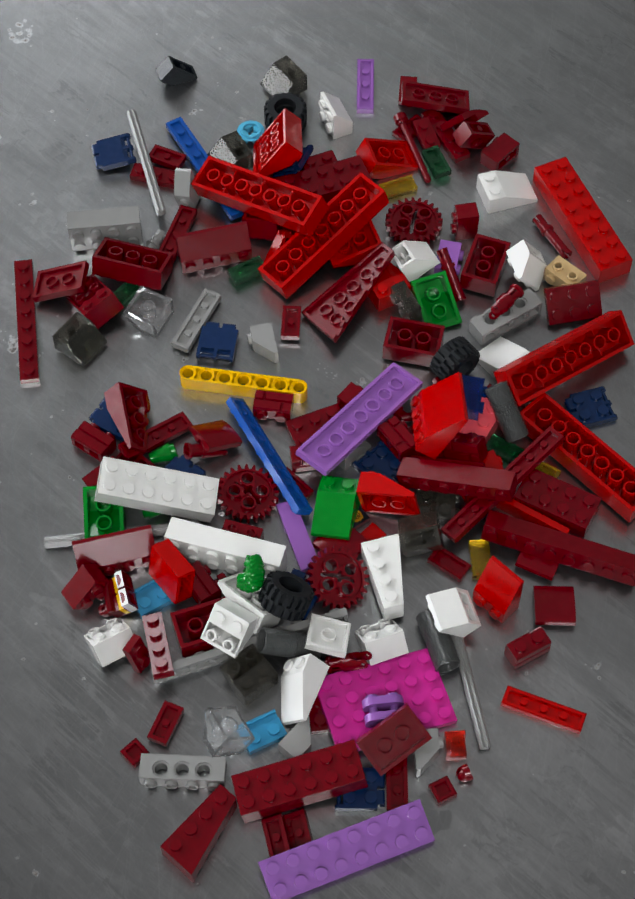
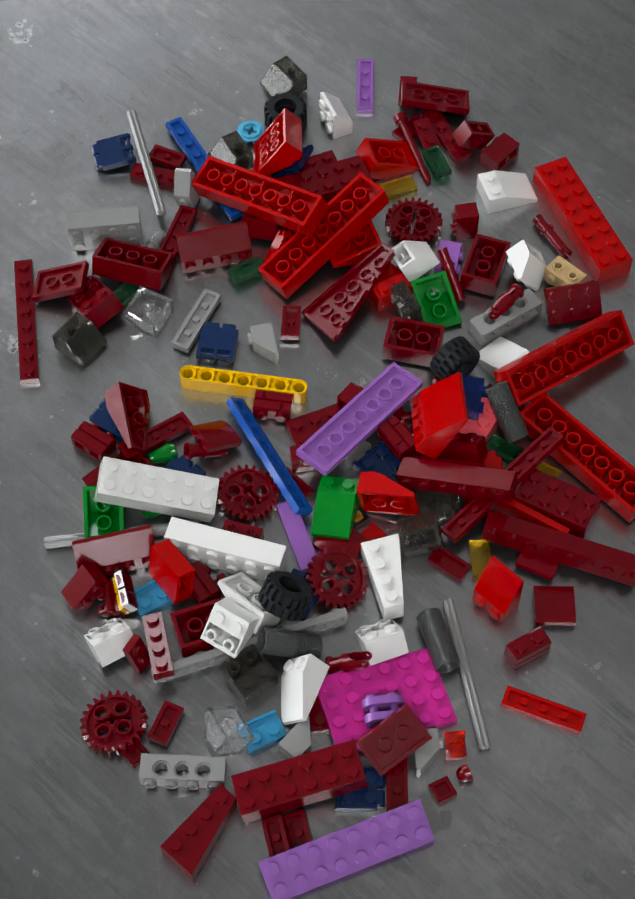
(115, 739): none -> dark red gear
(175, 72): black slope -> none
(253, 575): green hair -> none
(328, 635): white tile -> none
(453, 612): white slope -> none
(471, 115): dark red slope -> none
(590, 407): dark blue plate -> none

